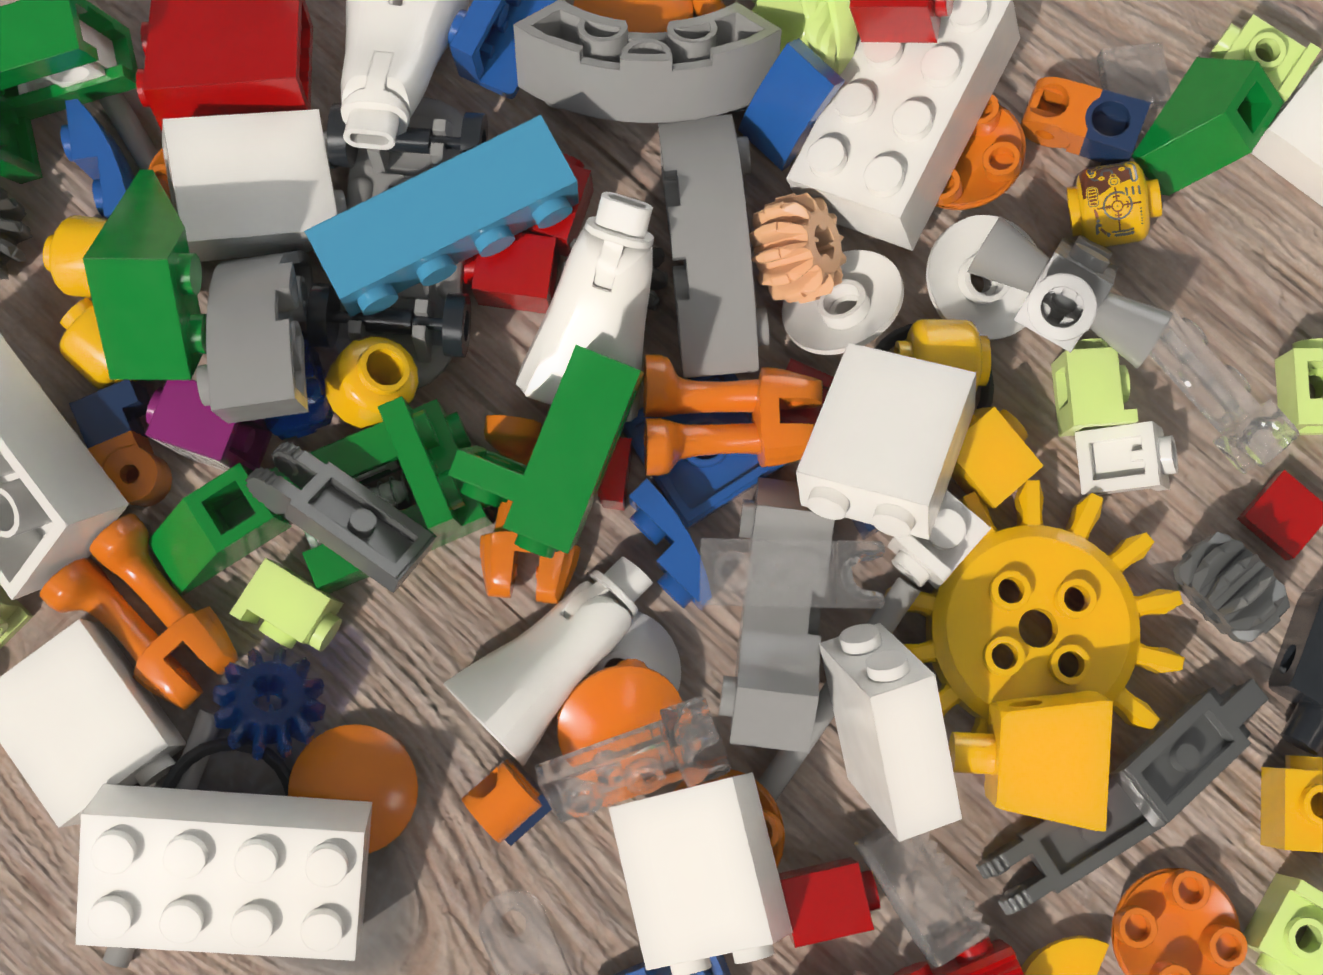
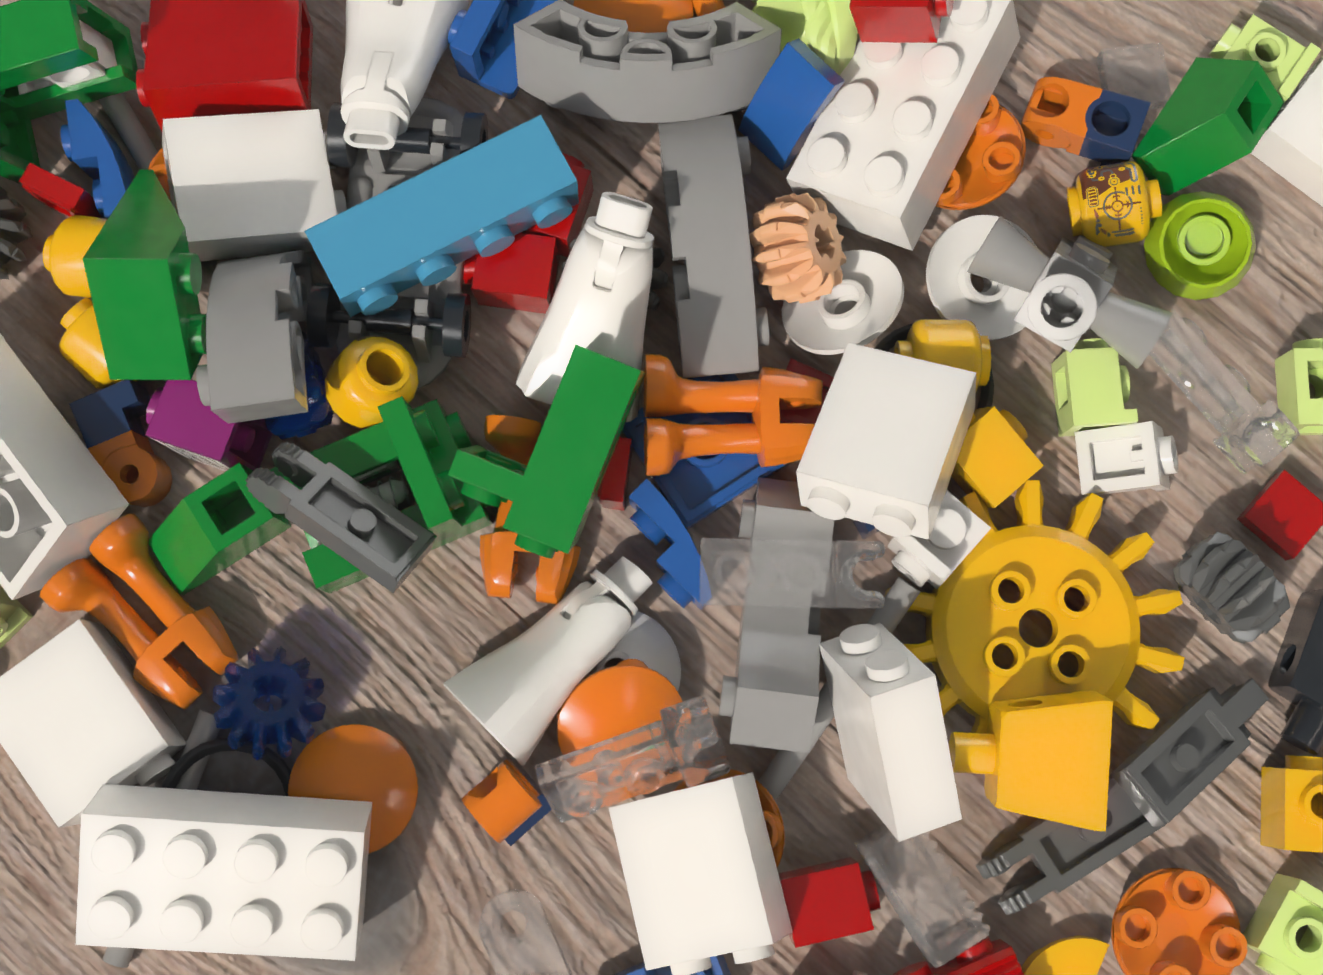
(58, 193): none -> red tile
(289, 606): yellowish green brick -> none
(1208, 228): none -> lime hat

